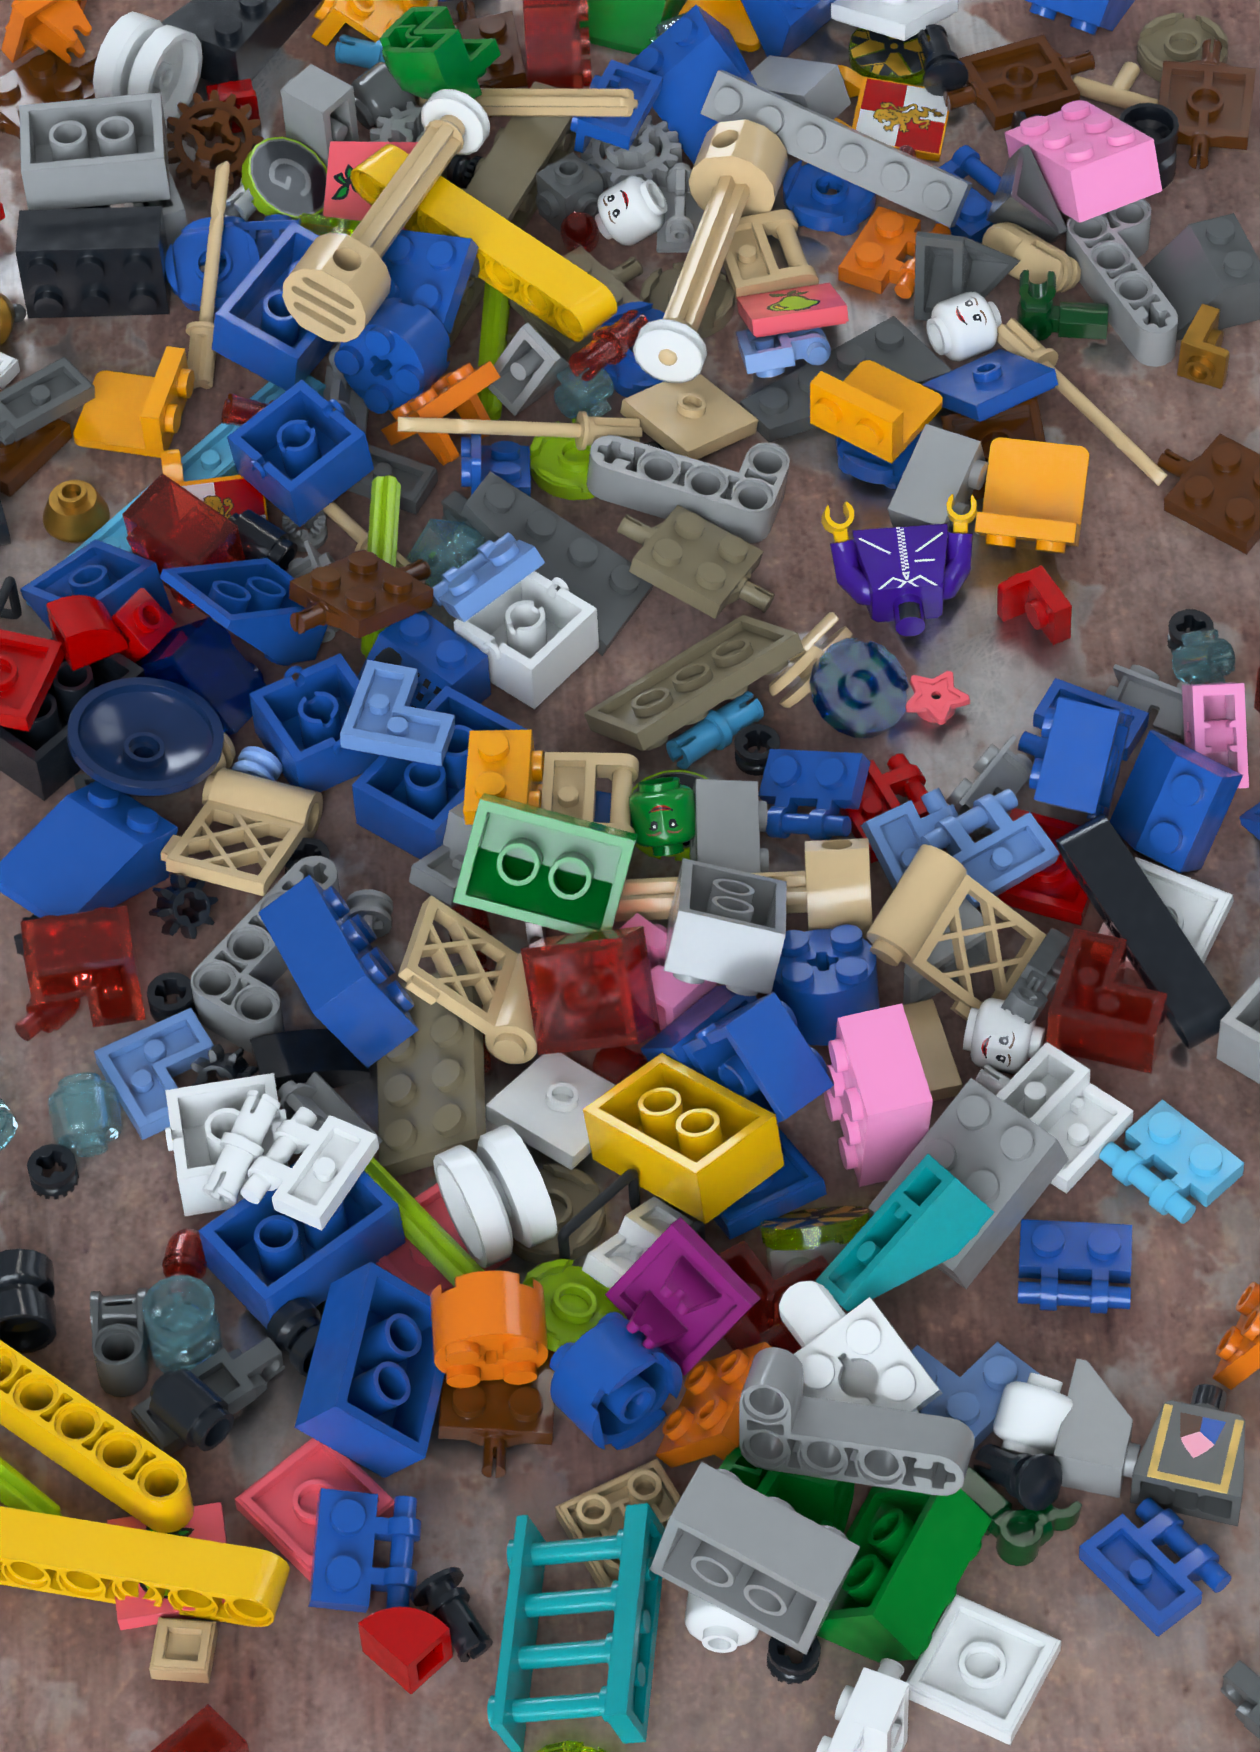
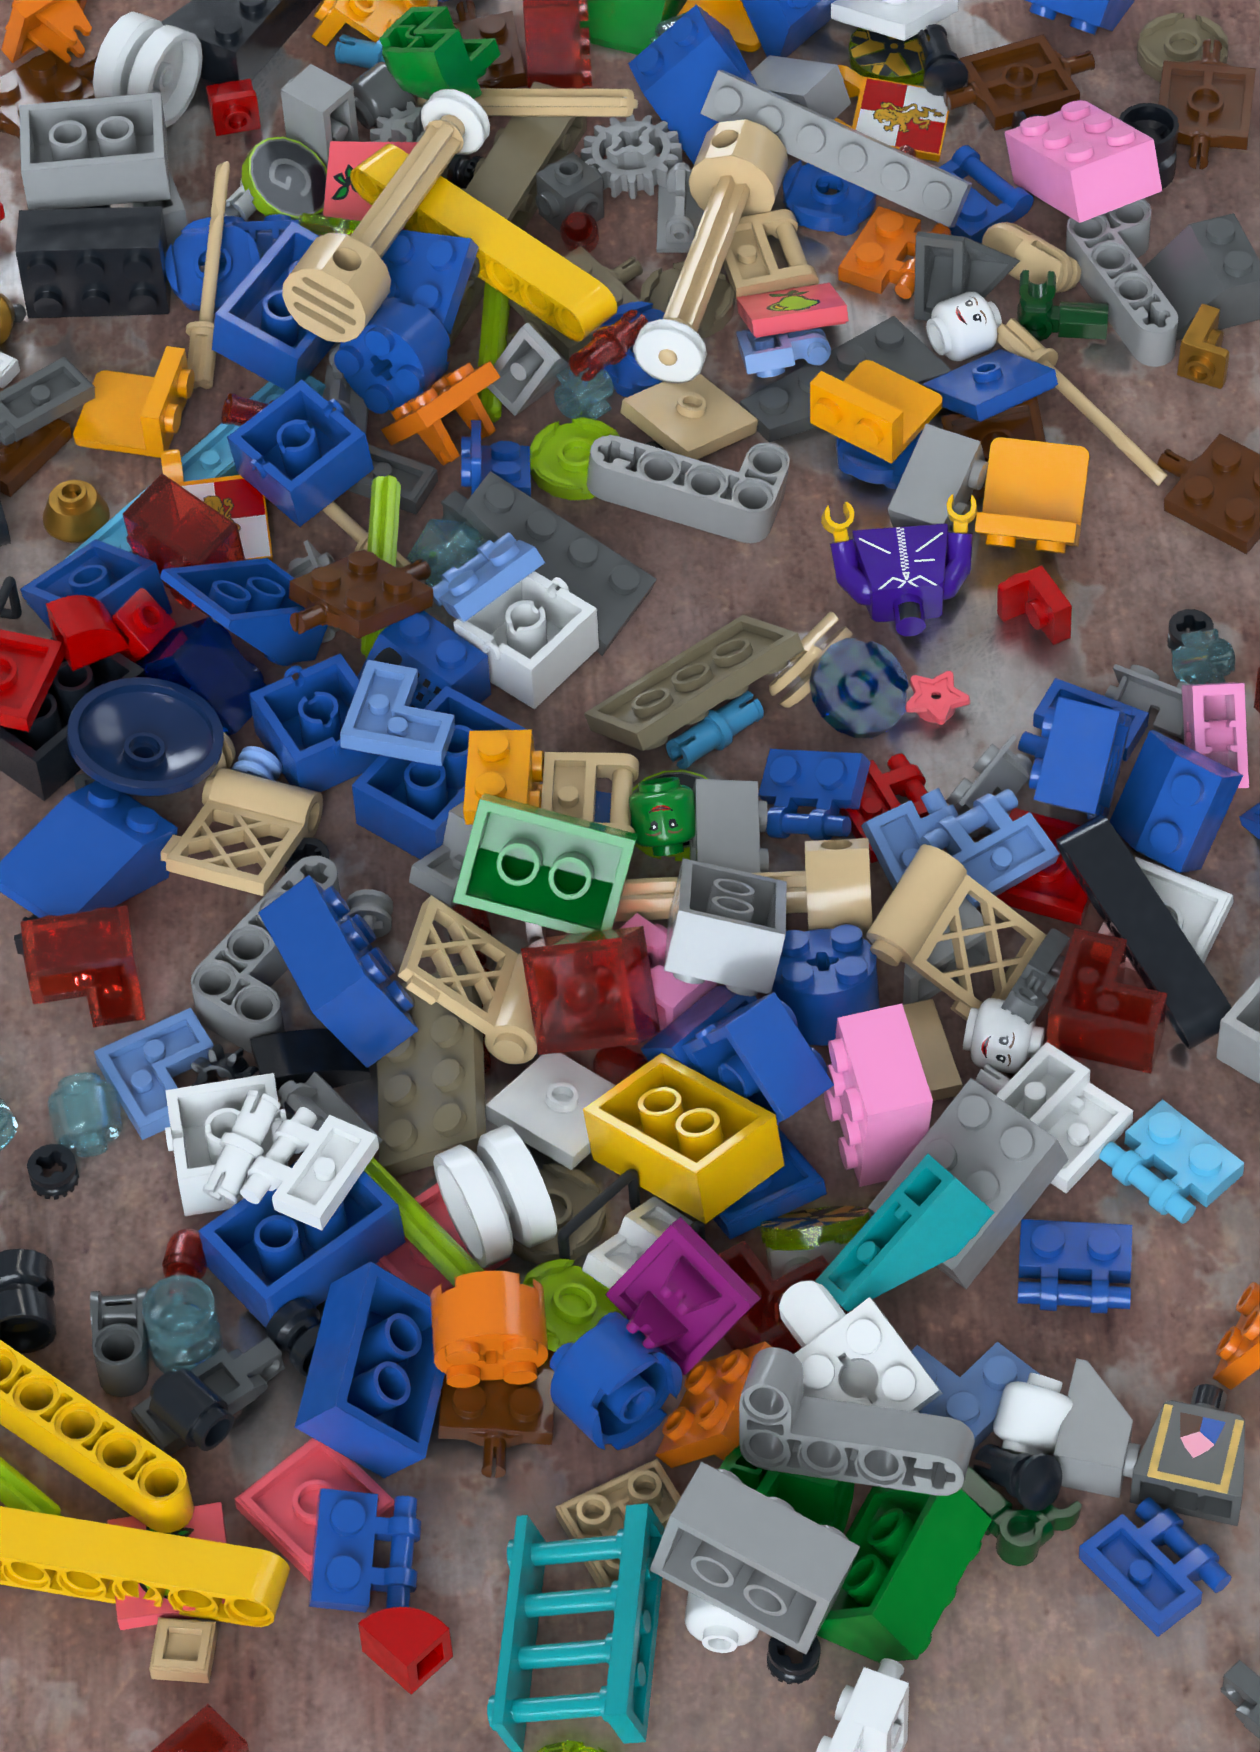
(46, 1017): clear red cylinder -> none
(166, 985): black bush -> none
(191, 916): black gear -> none
(197, 131): reddish brown gear -> none
(264, 539): black brick -> none
(316, 536): light grey bush -> none
(452, 1608): black pin -> none
(584, 430): tan piece -> none
(618, 130): blue bracket -> none
(631, 210): white head -> none
(696, 562): dark tan plate -> none
(751, 736): black bush -> none
(982, 1669): white tile -> none
(1026, 199): dark grey slope -> none
(1117, 93): tan piece -> none

